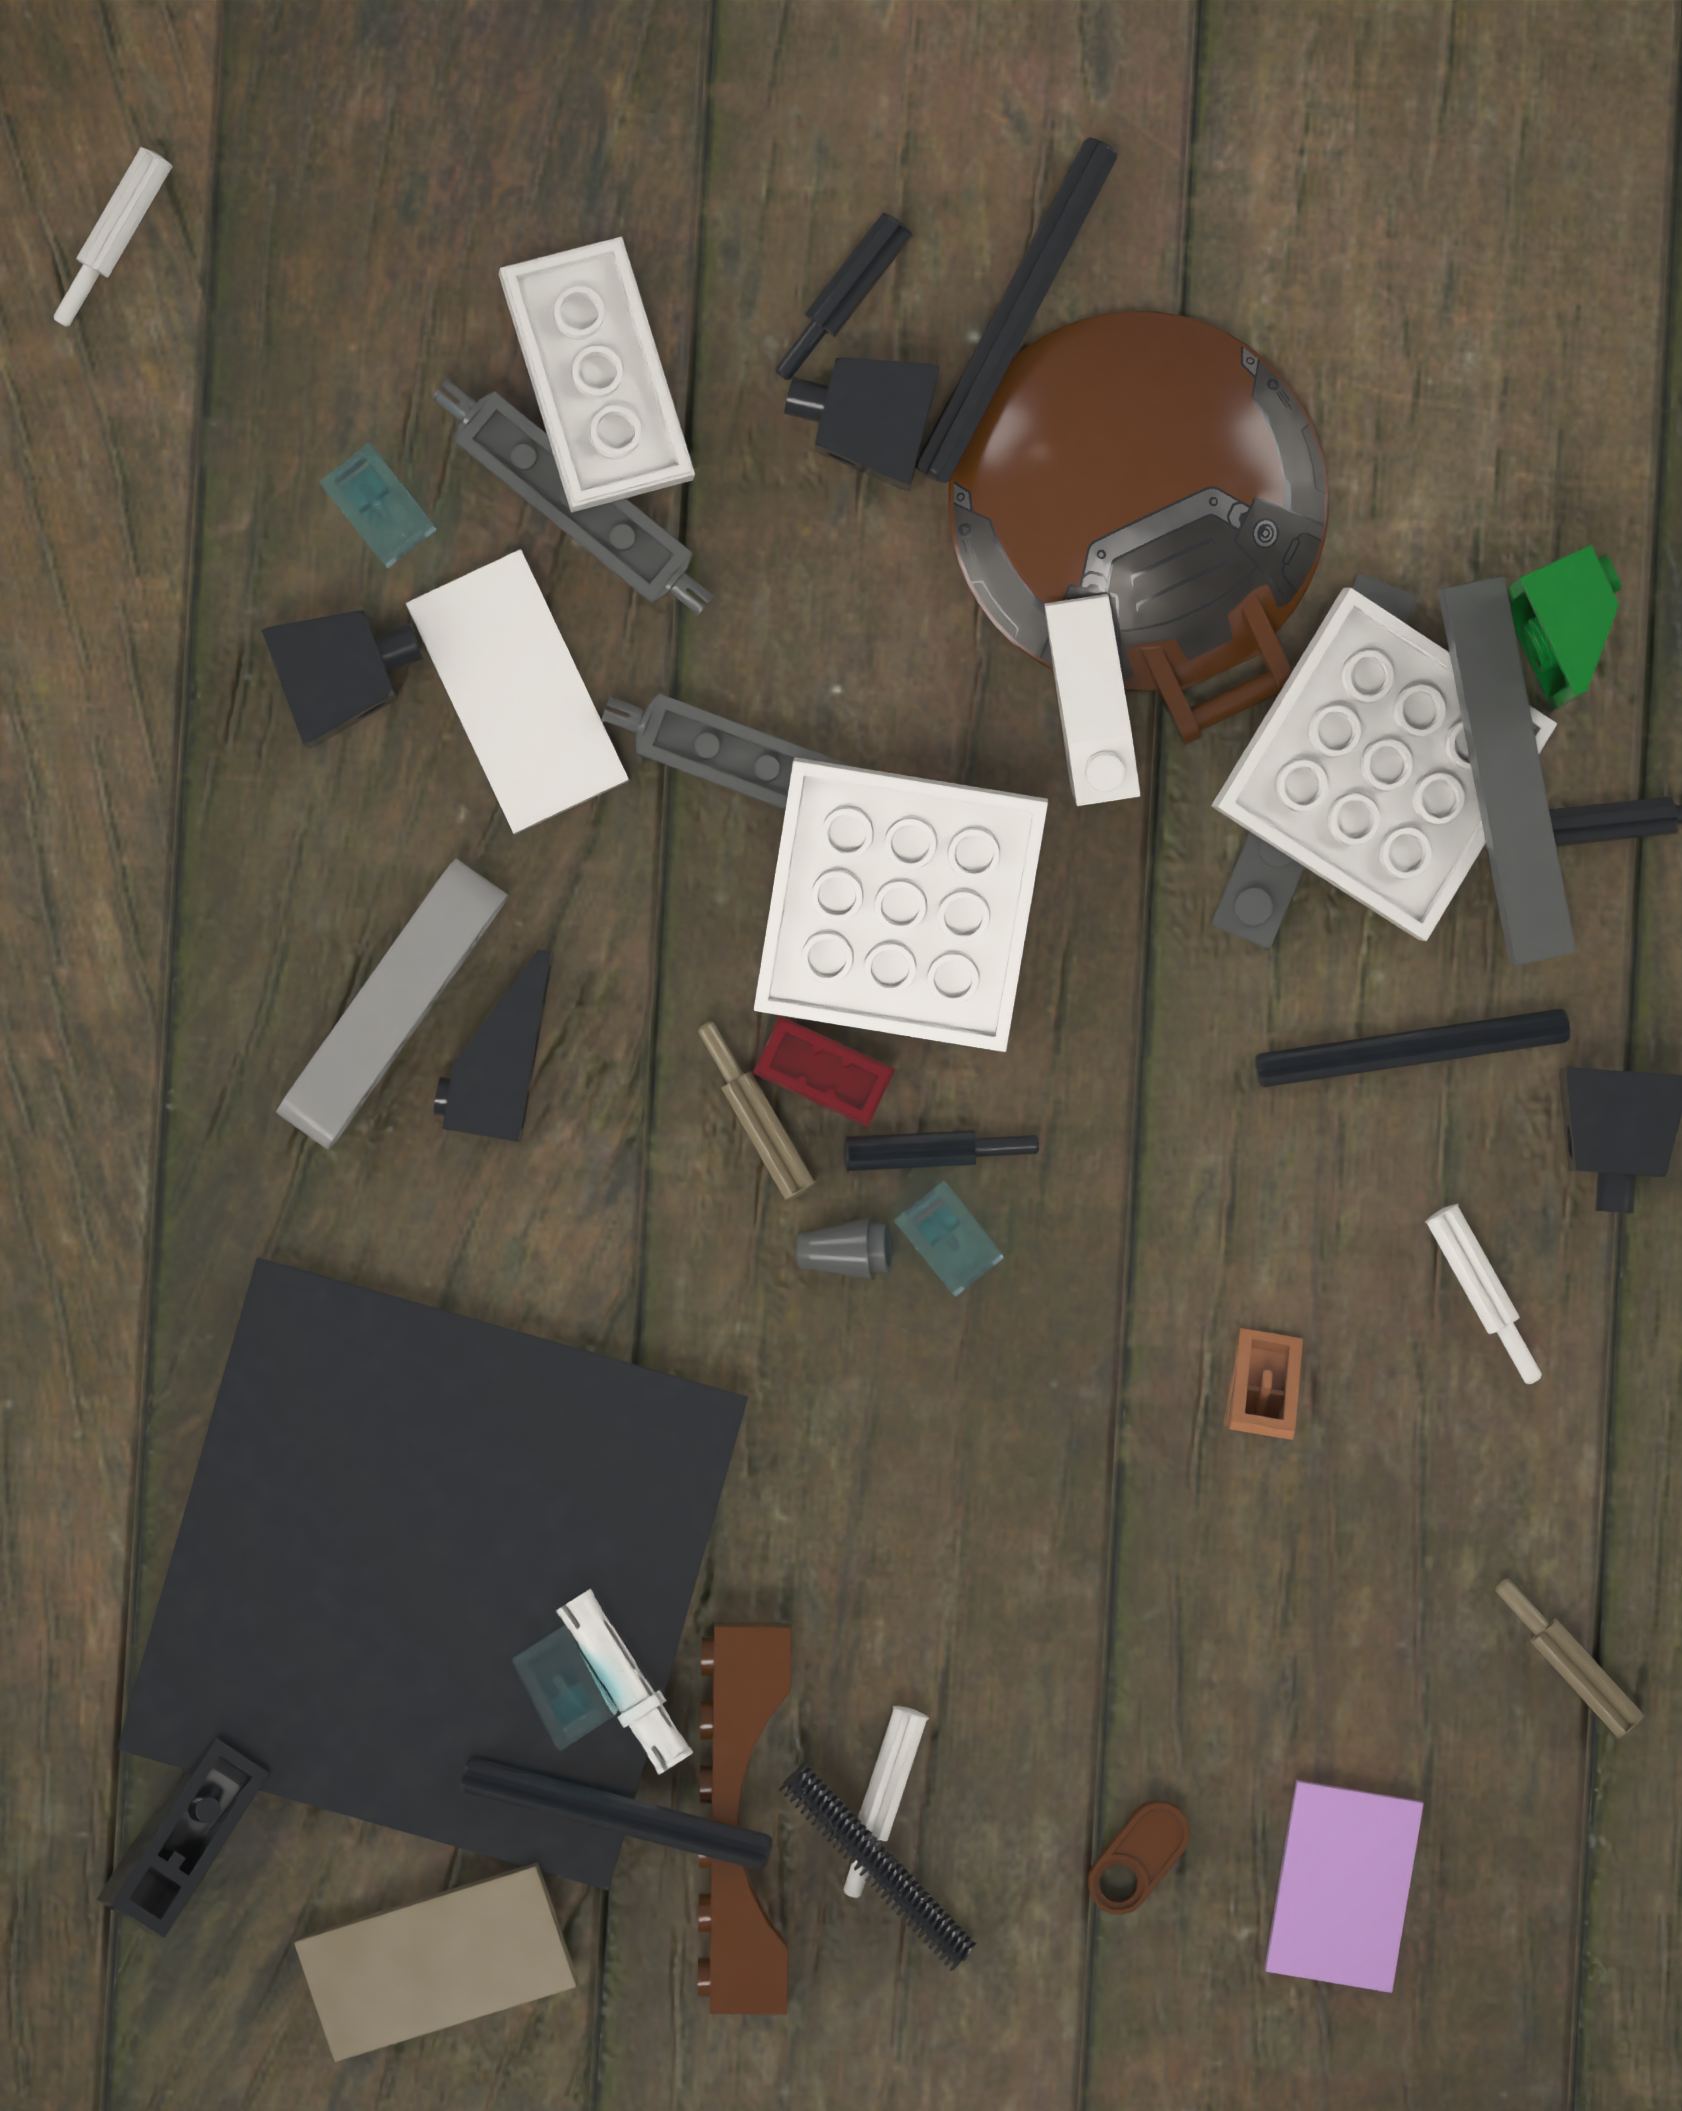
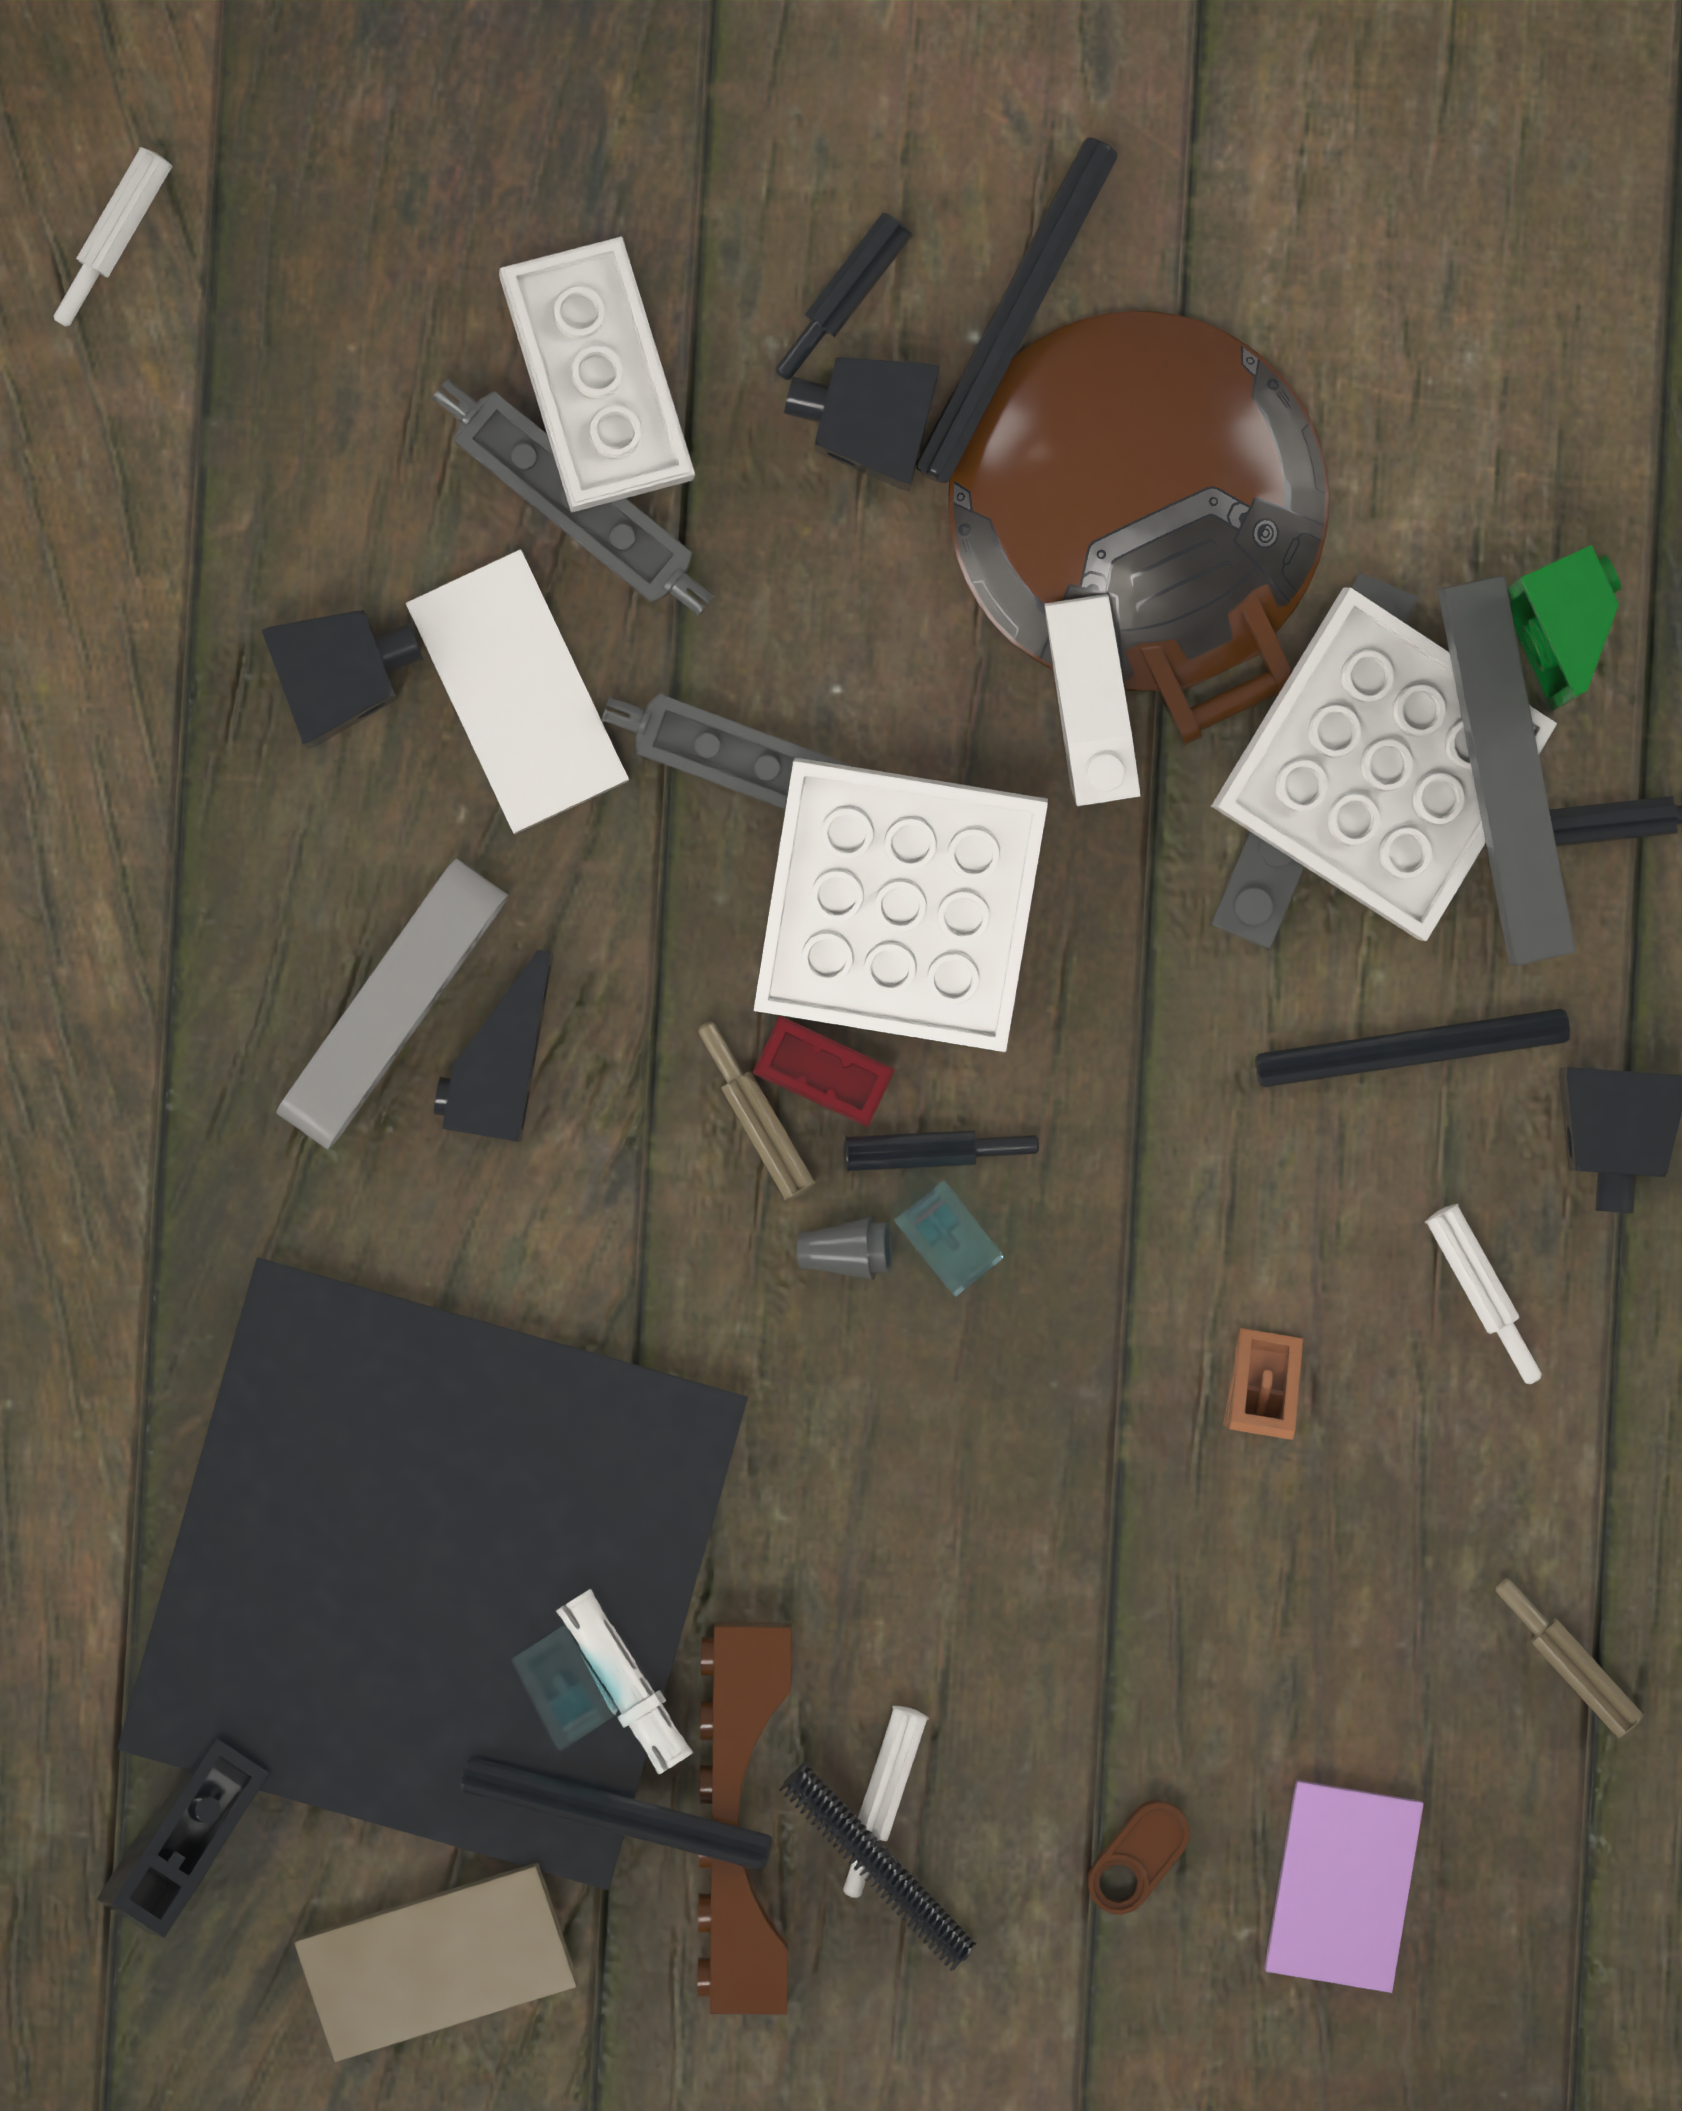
(378, 505): clear light blue slope -> none

